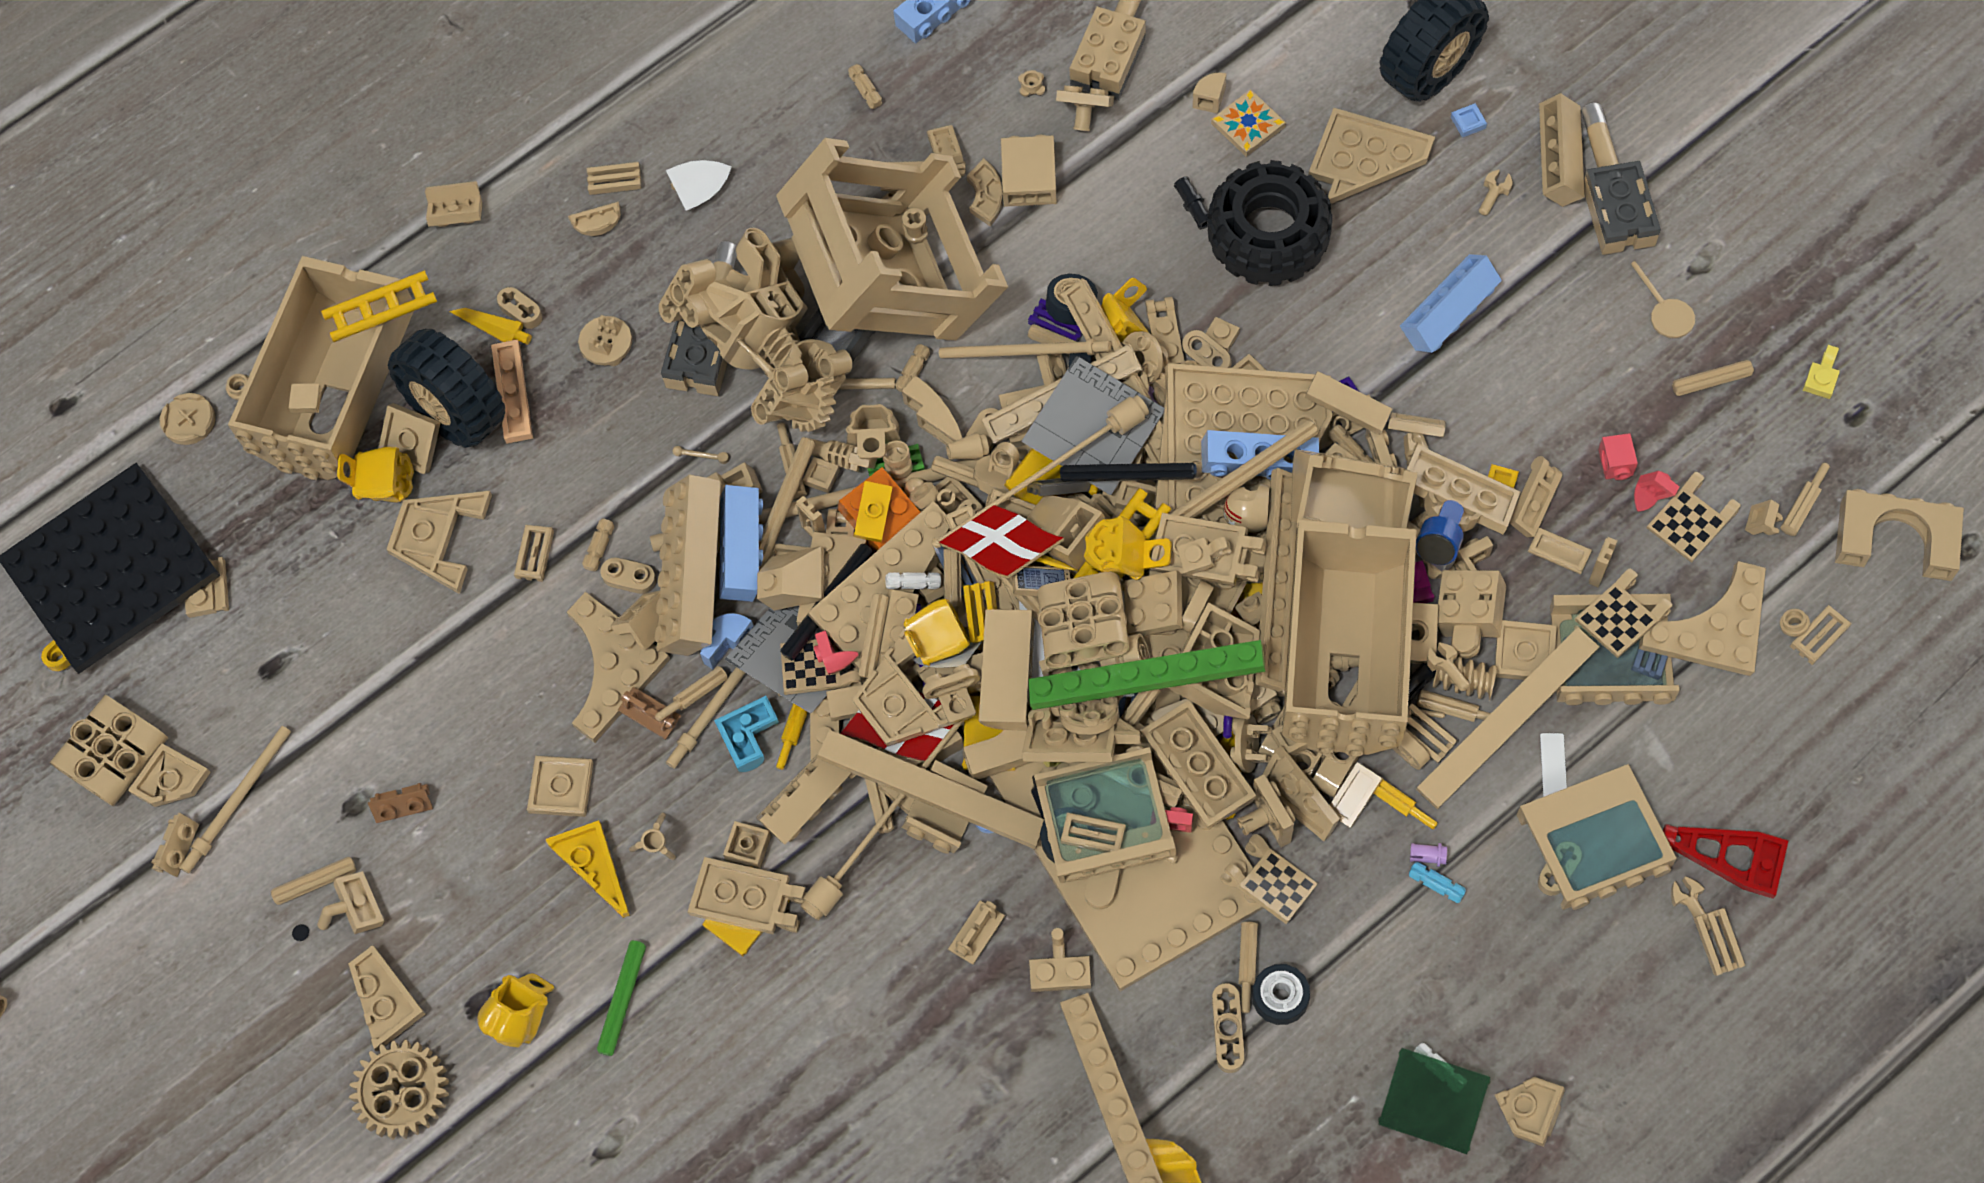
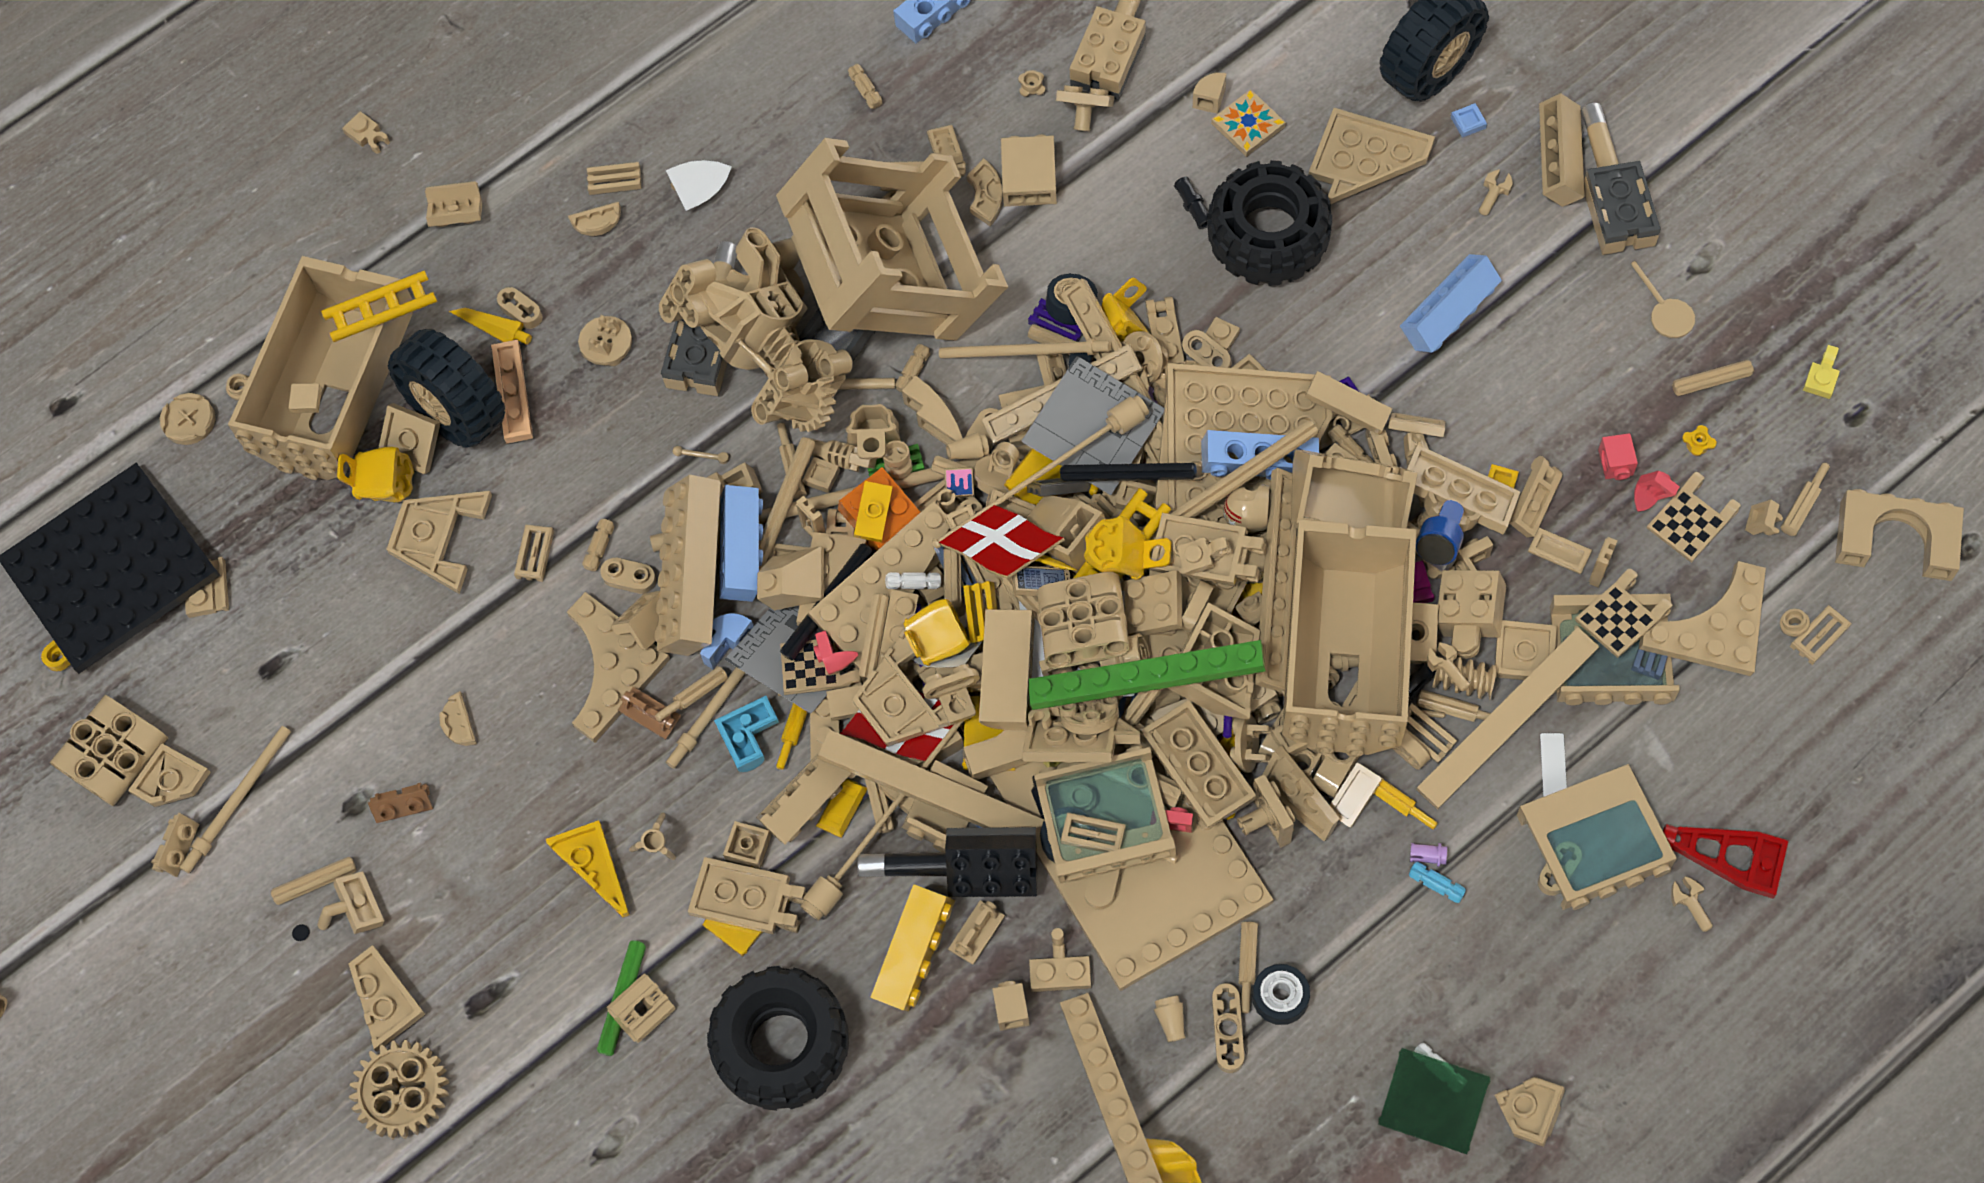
(364, 131): none -> tan plate
(456, 721): none -> tan tile
(514, 1010): yellow piece -> none
(560, 786): tan tile -> none
(624, 1006): none -> tan piece
(753, 1002): none -> black tyre
(842, 808): none -> yellow tile
(912, 948): none -> yellow wedge
(915, 221): tan bush -> none
(921, 493): tan plate -> none
(959, 480): none -> tile
(974, 860): none -> black piece
(1010, 1005): none -> tan brick
(1170, 1015): none -> tan cone
(1272, 882): tan flag -> none
(1695, 447): none -> yellow plate
(1729, 936): tan tile -> none

